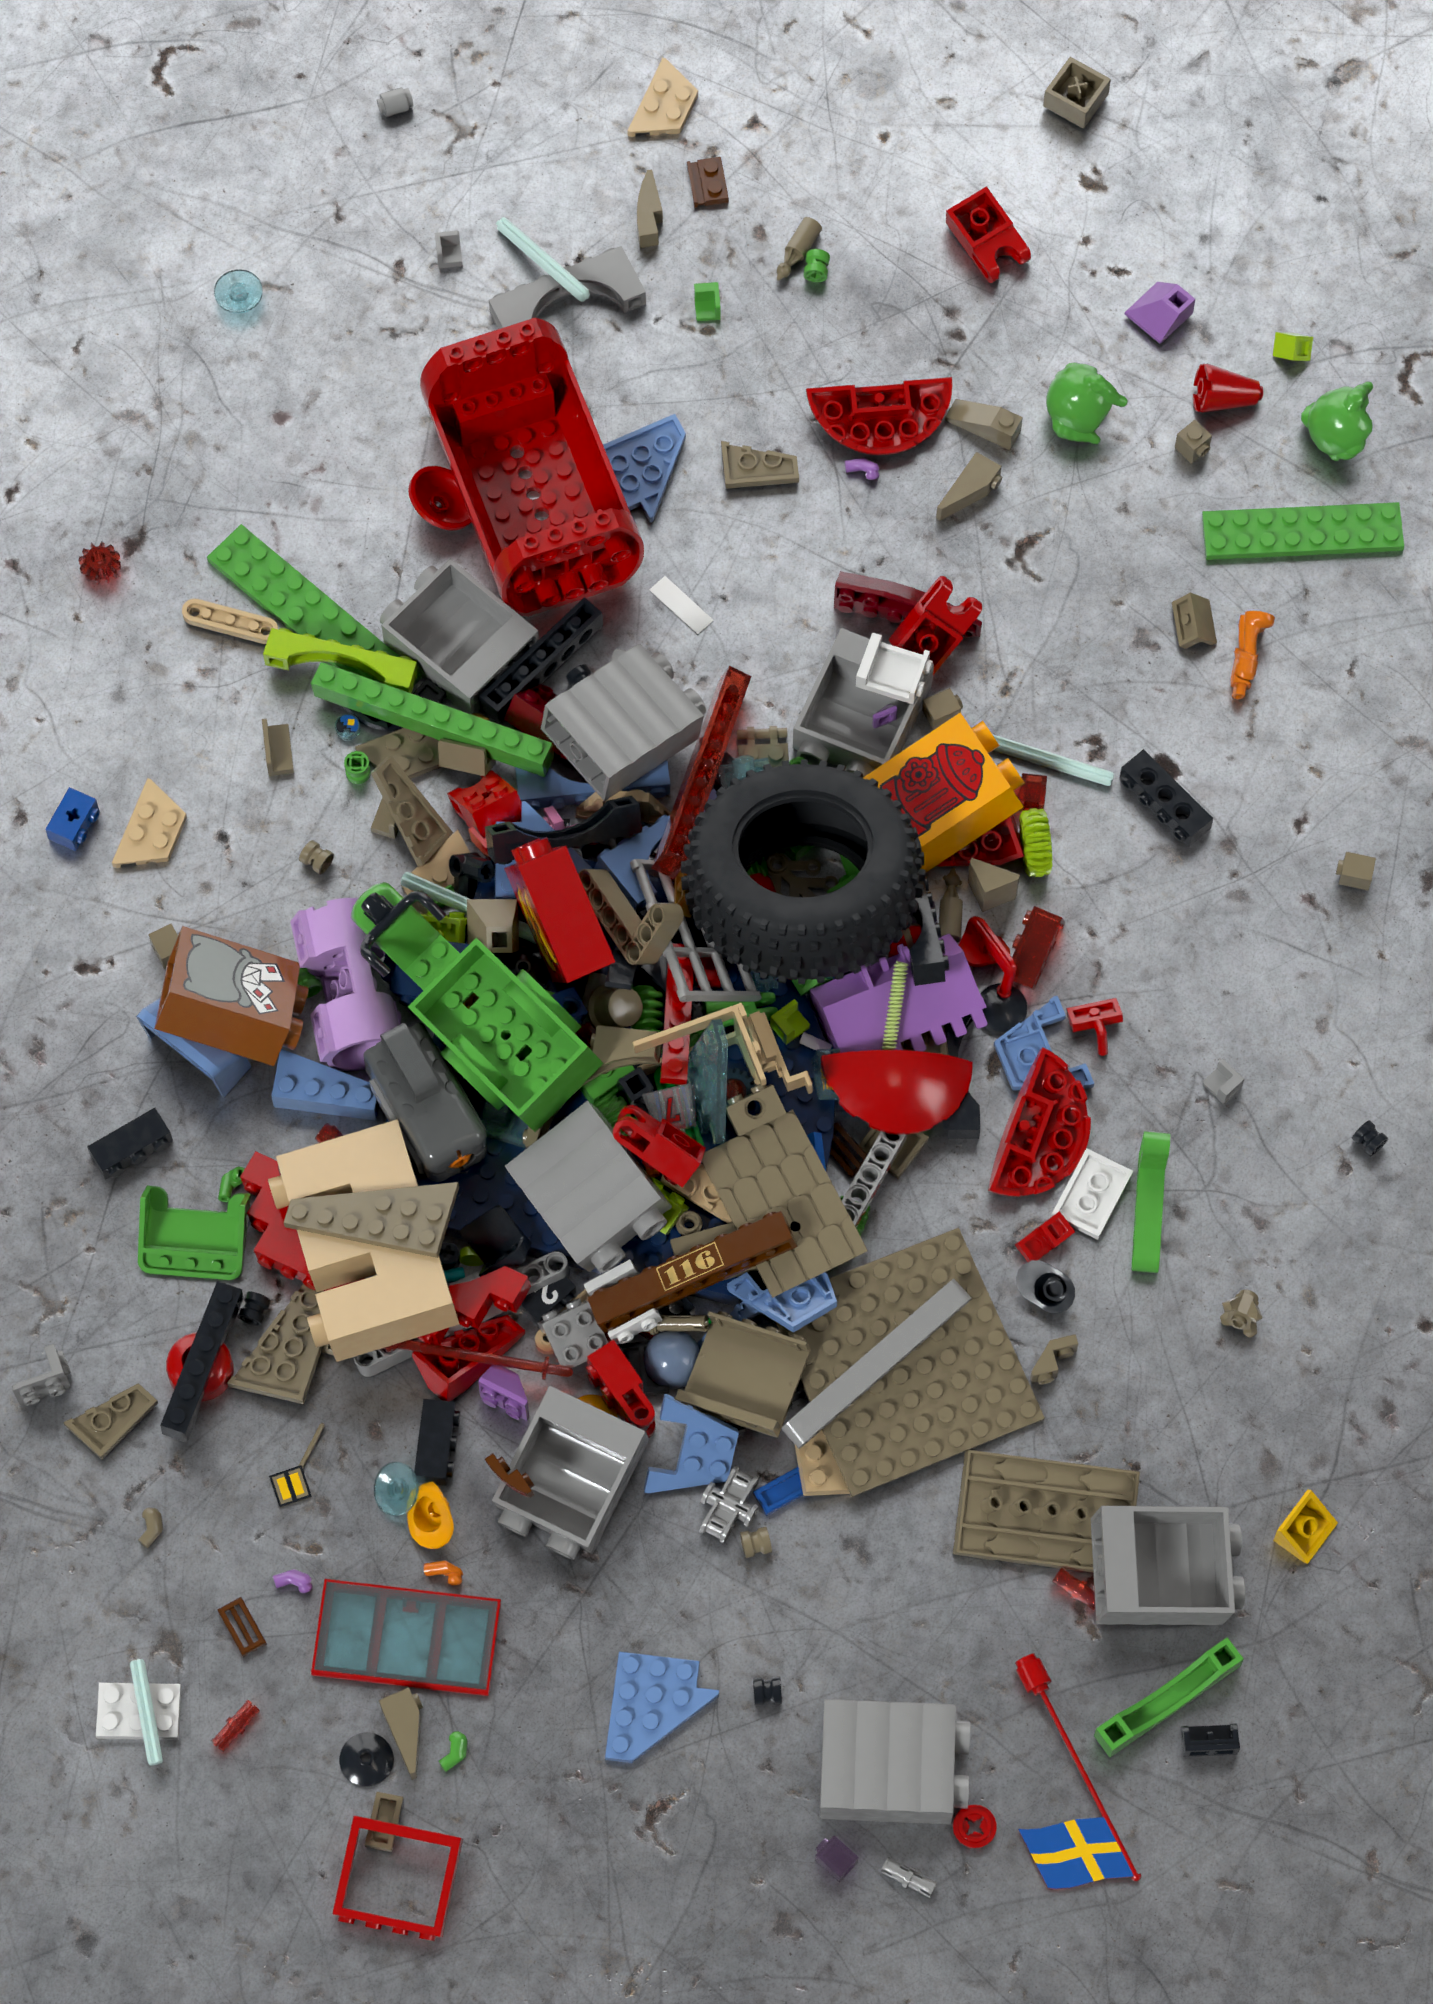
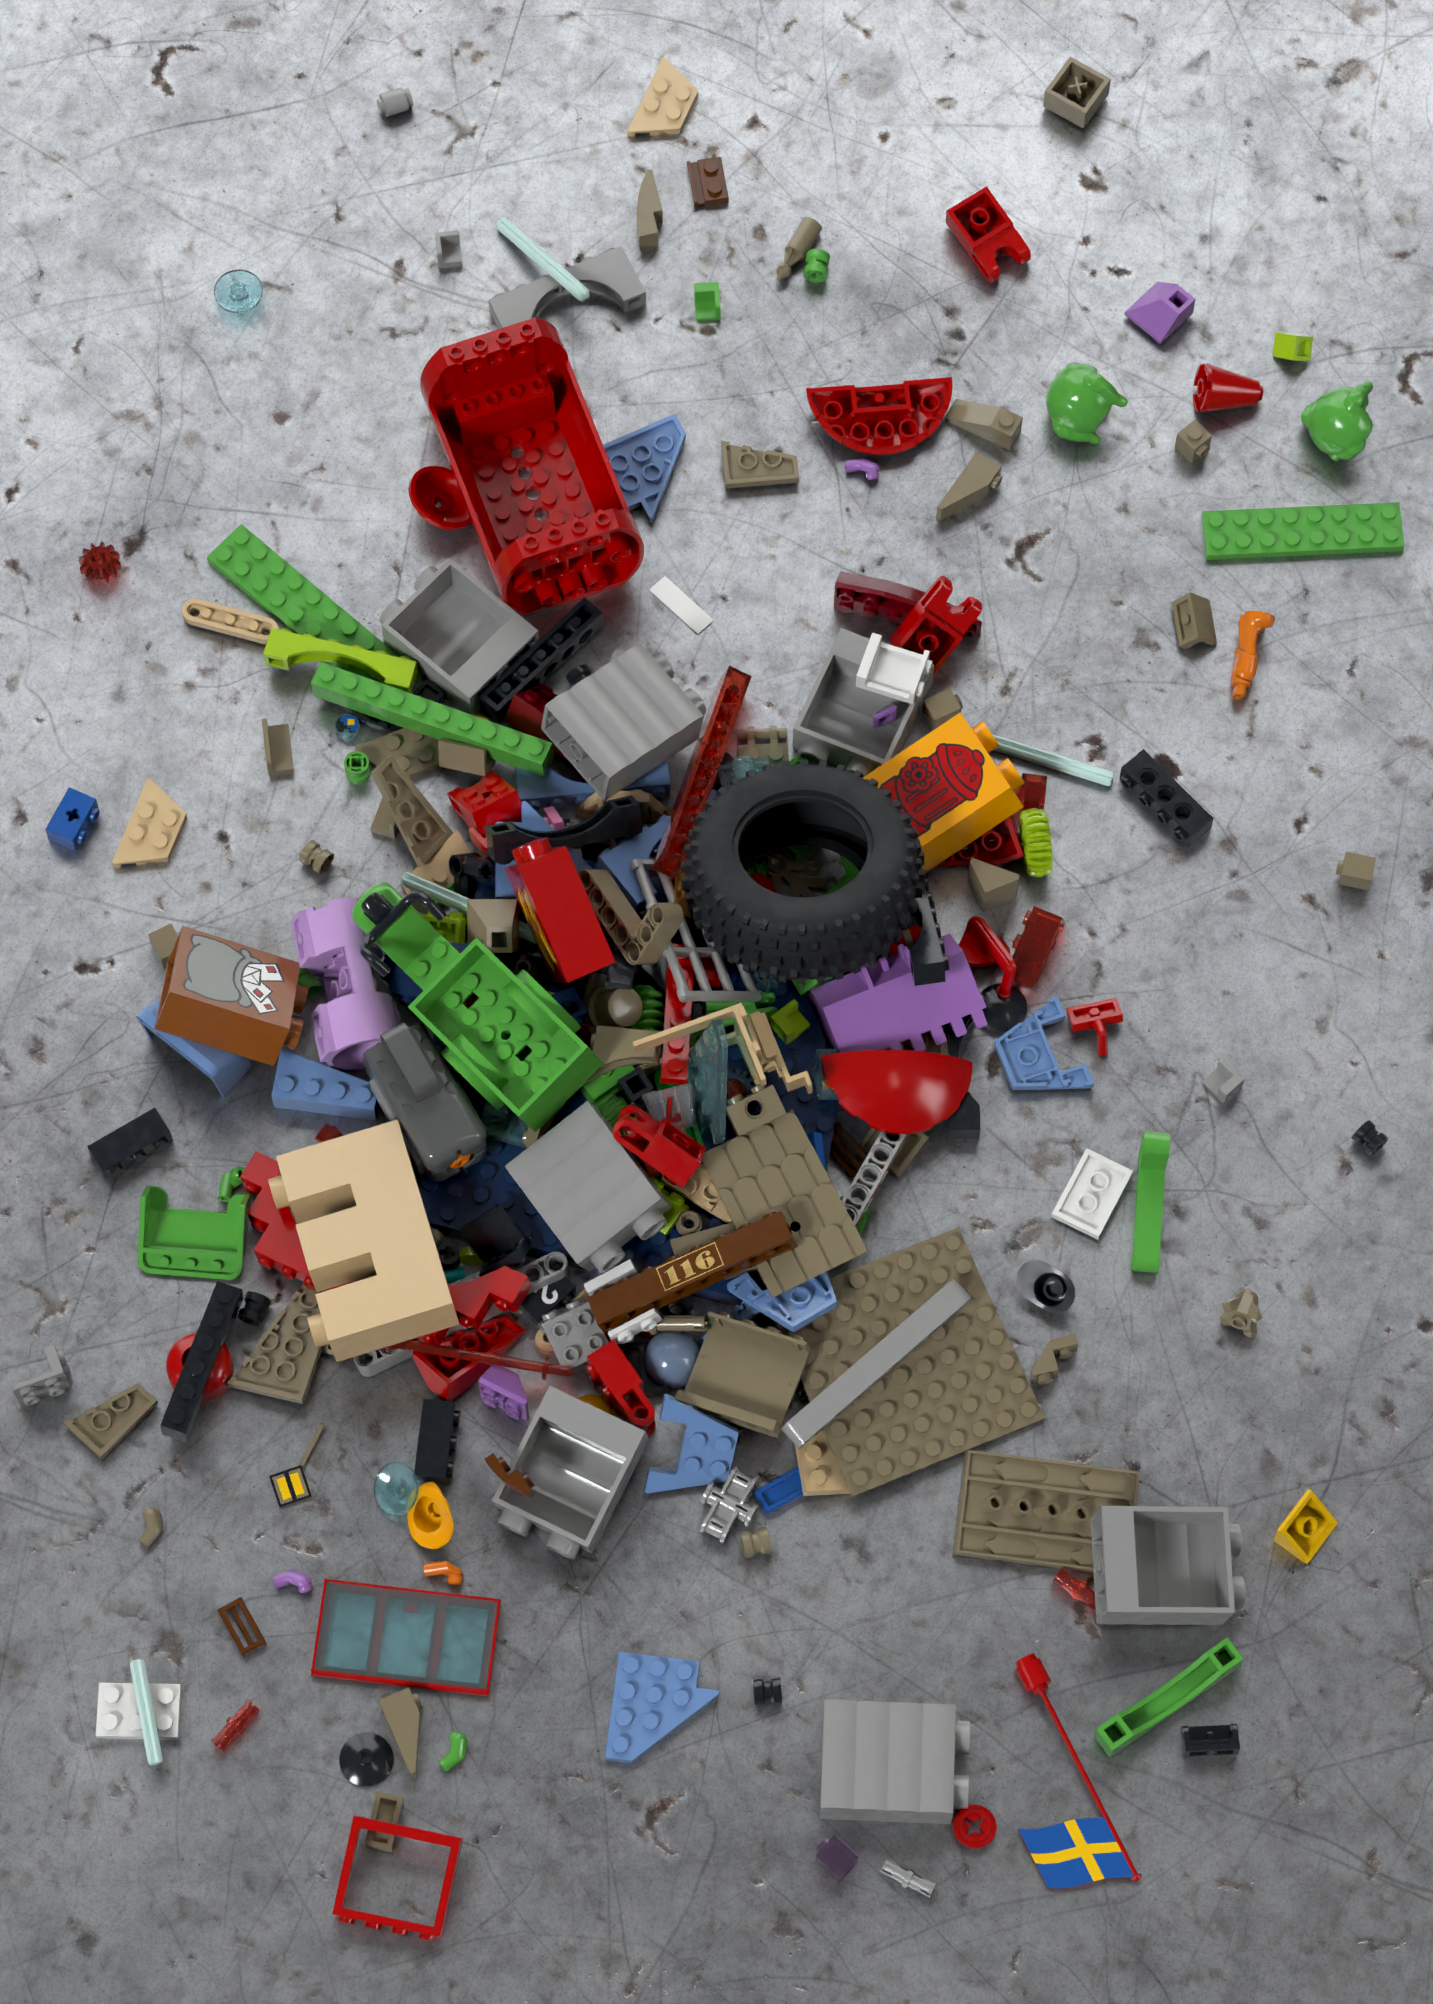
(389, 1218): dark tan wing -> none
(813, 1042): white sticker -> none
(895, 1005): yellowish green piece -> none
(951, 907): dark tan wheel -> none
(1043, 1132): red brick -> none
(1045, 1237): red slope -> none

